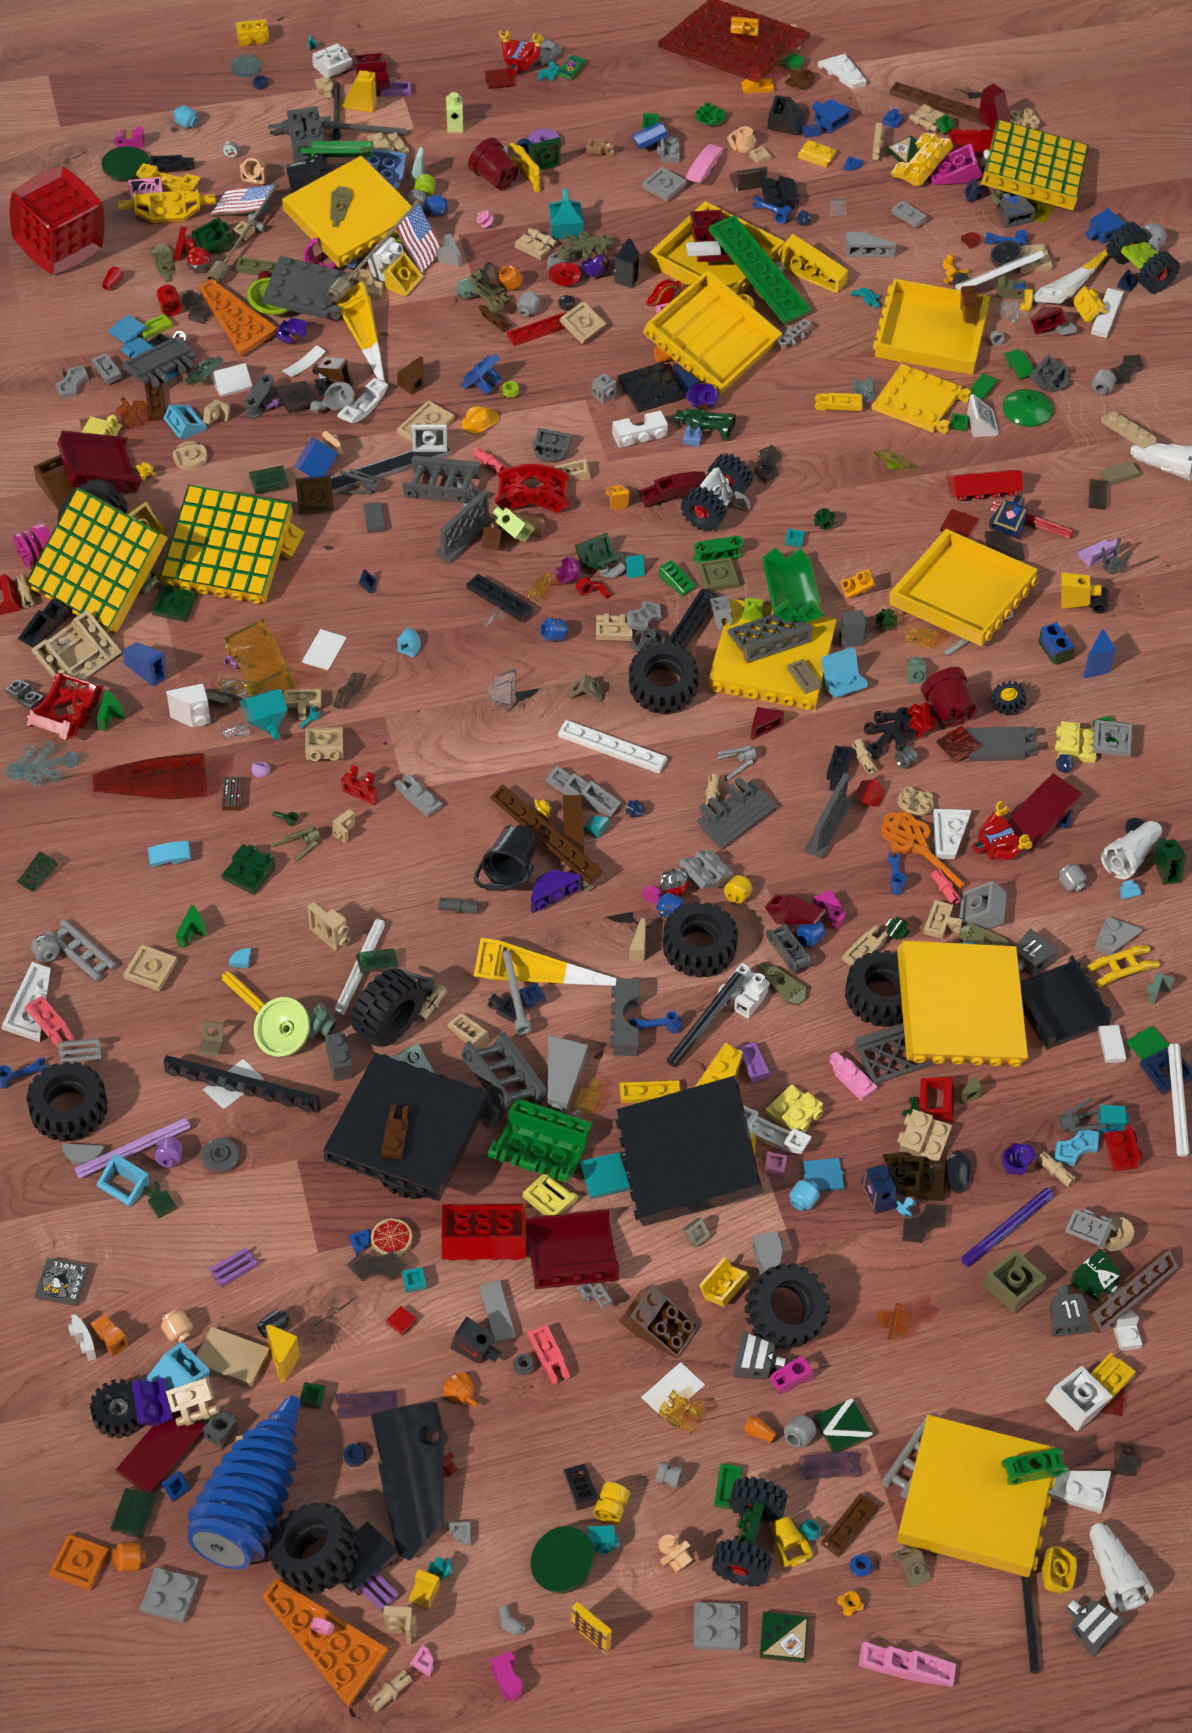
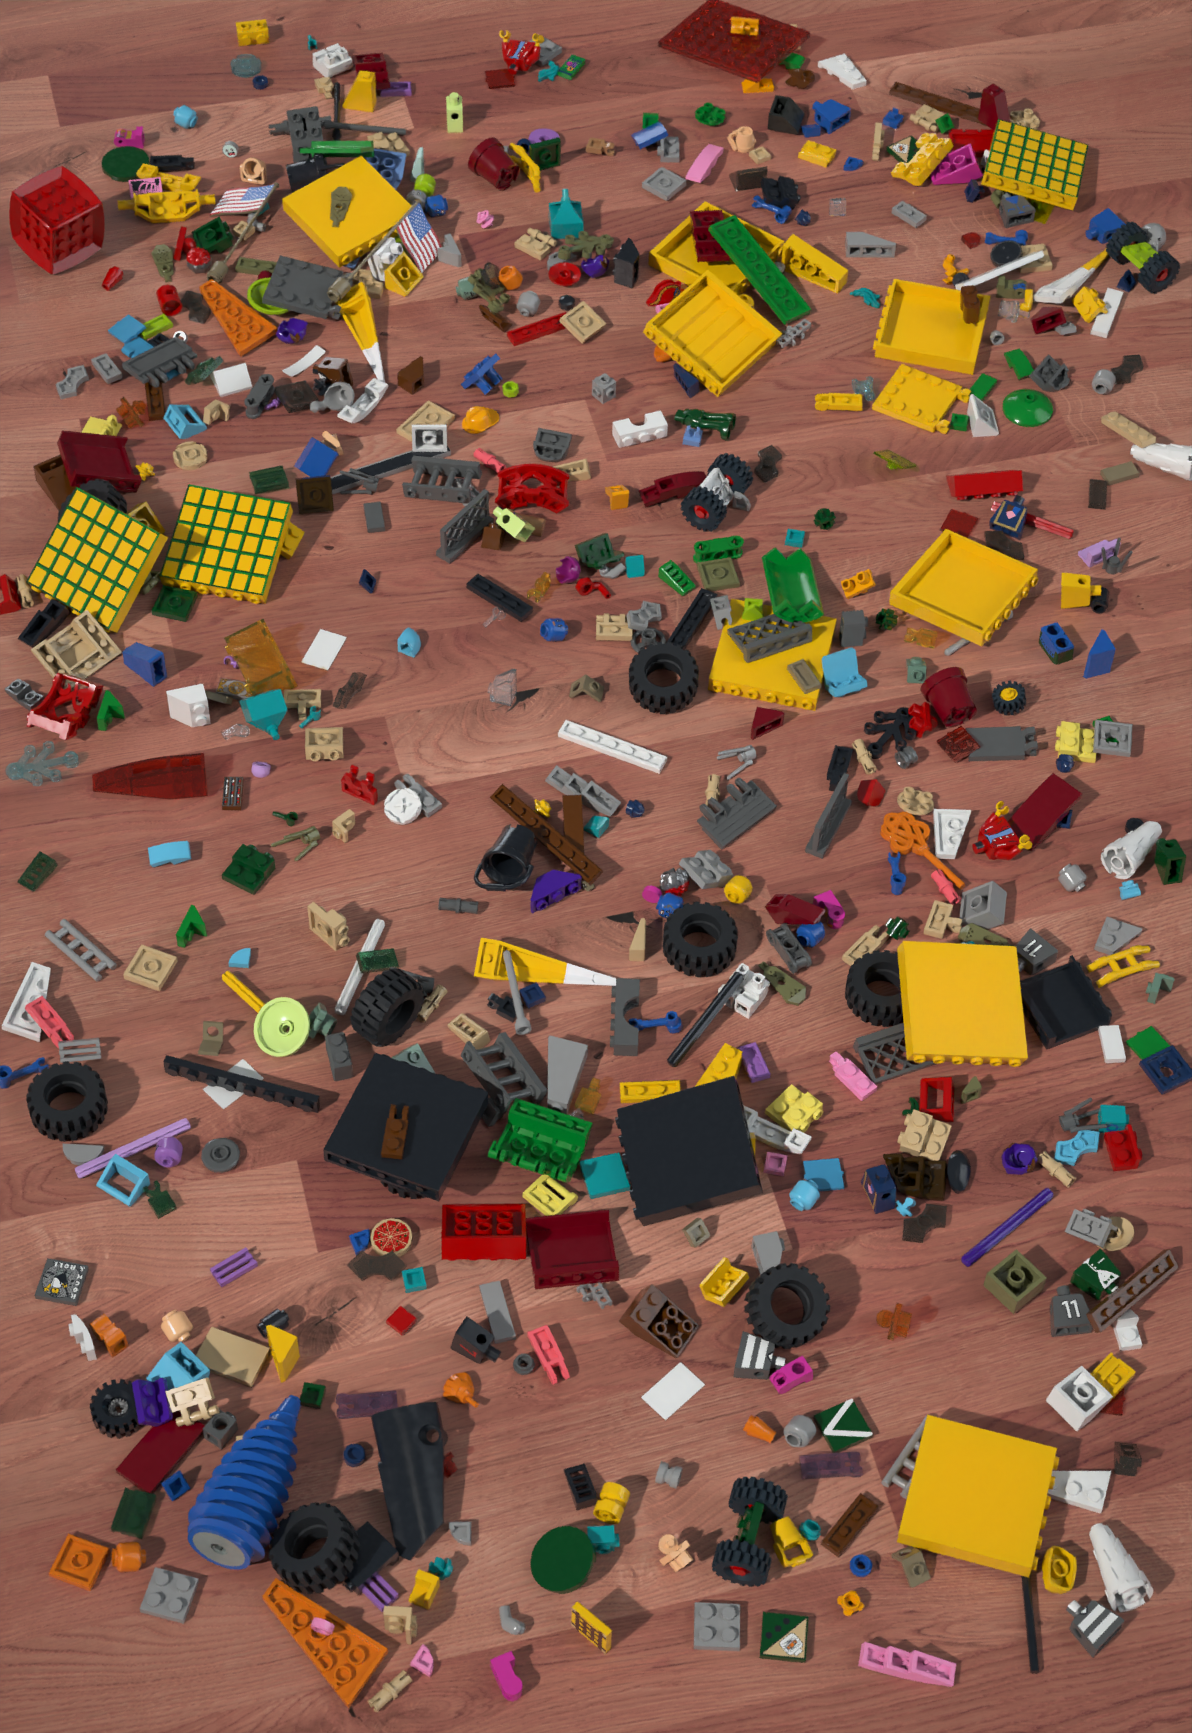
(31, 546): dark pink wheel -> none
(43, 947): light grey head -> none
(309, 256): dark pink helmet -> none
(402, 806): none -> white tile
(651, 387): black plate -> none
(680, 1408): clear yellow animal -> none
(702, 395): dark purple hair -> none
(703, 248): white tile -> none
(726, 1478): green tile -> none
(1020, 1469): green piece -> none
(1178, 1100): white axle -> none

